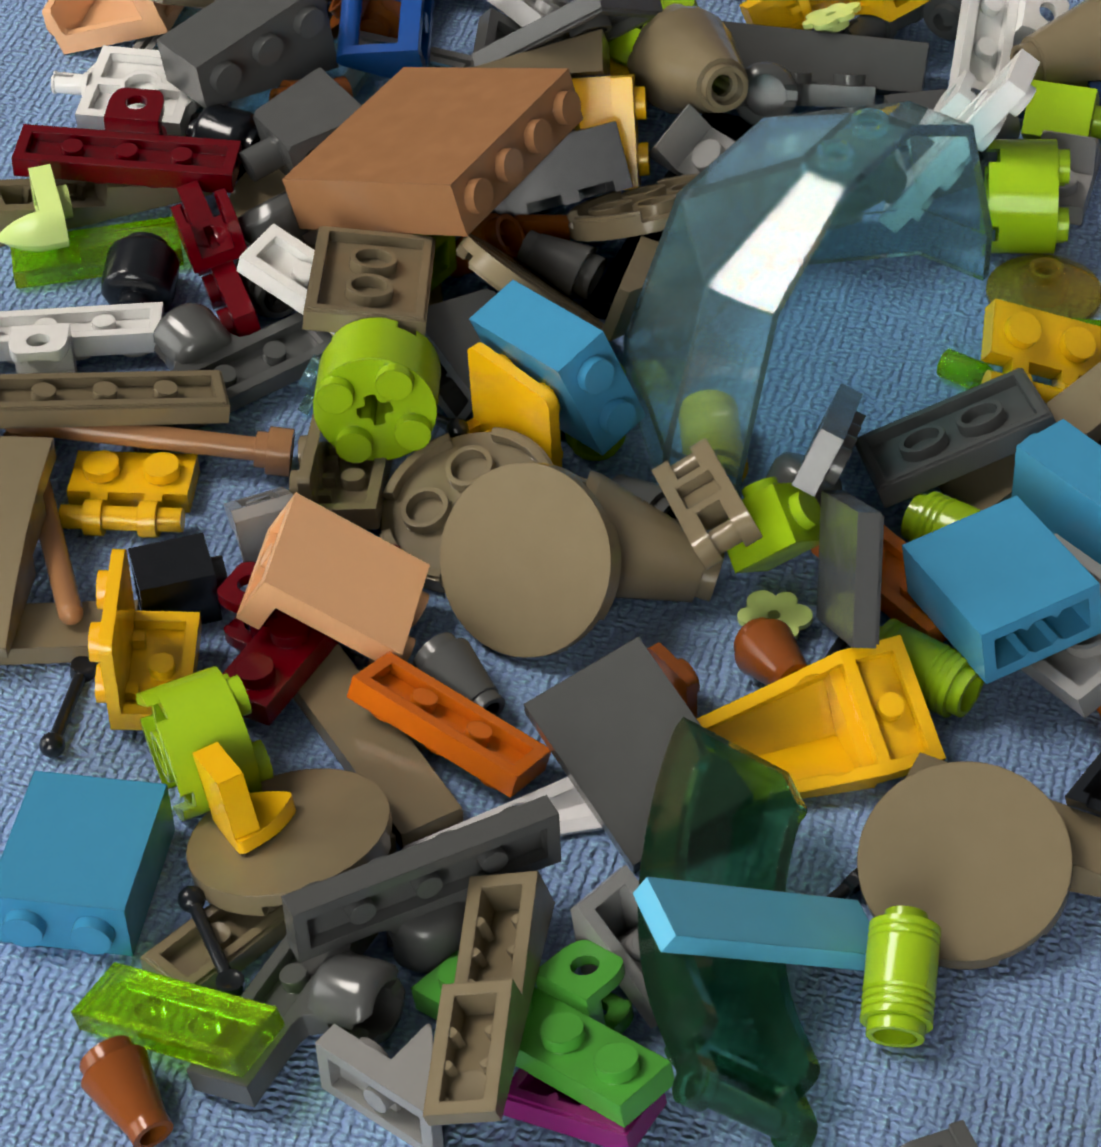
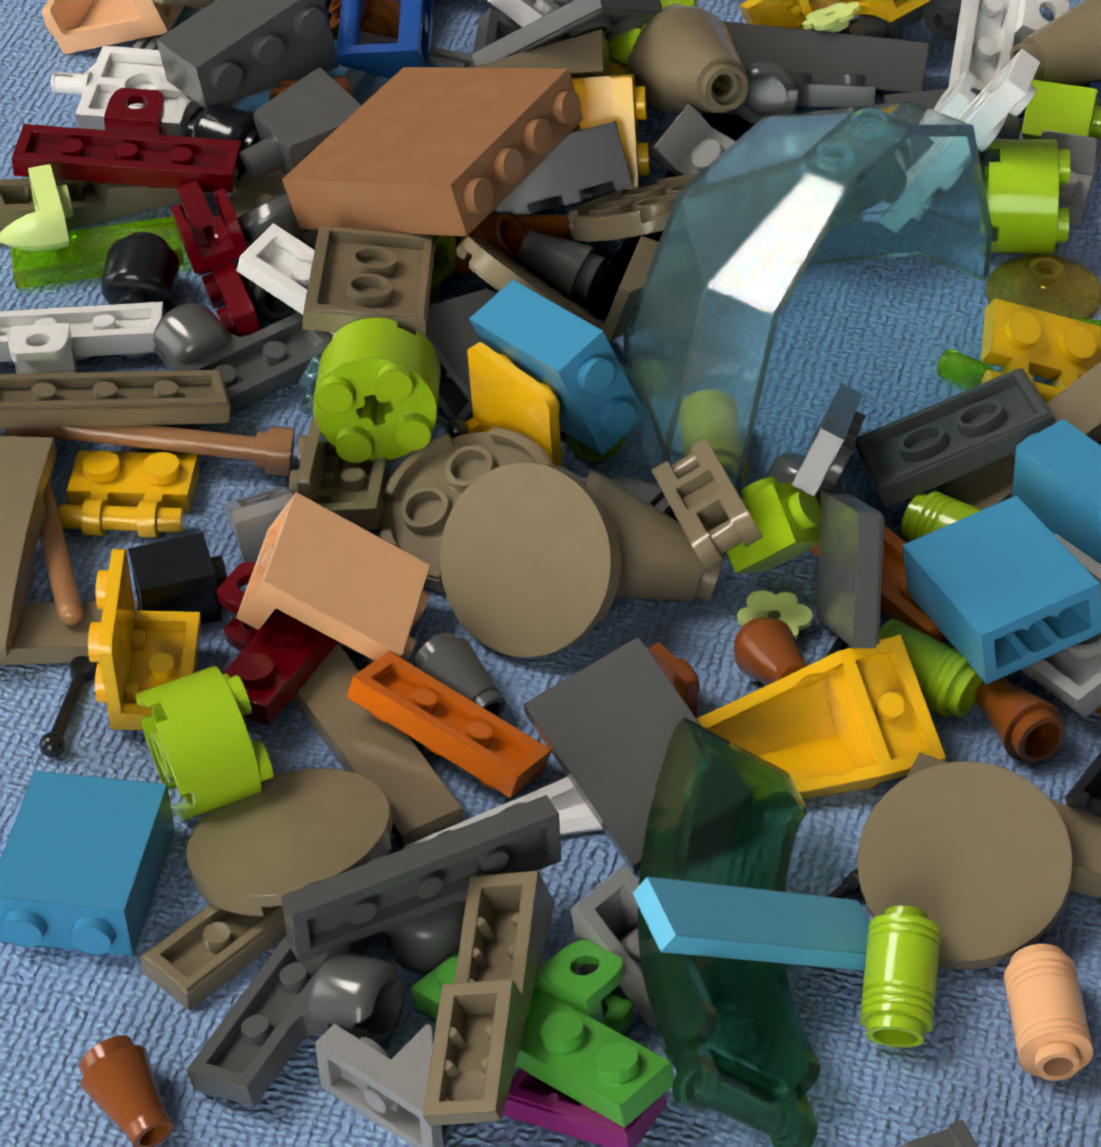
(179, 1019): clear neon green tile -> none
(231, 981): black hinge -> none
(241, 816): yellow tile -> none
(1023, 722): none -> dark orange cone
(1047, 1012): none -> light nougat head

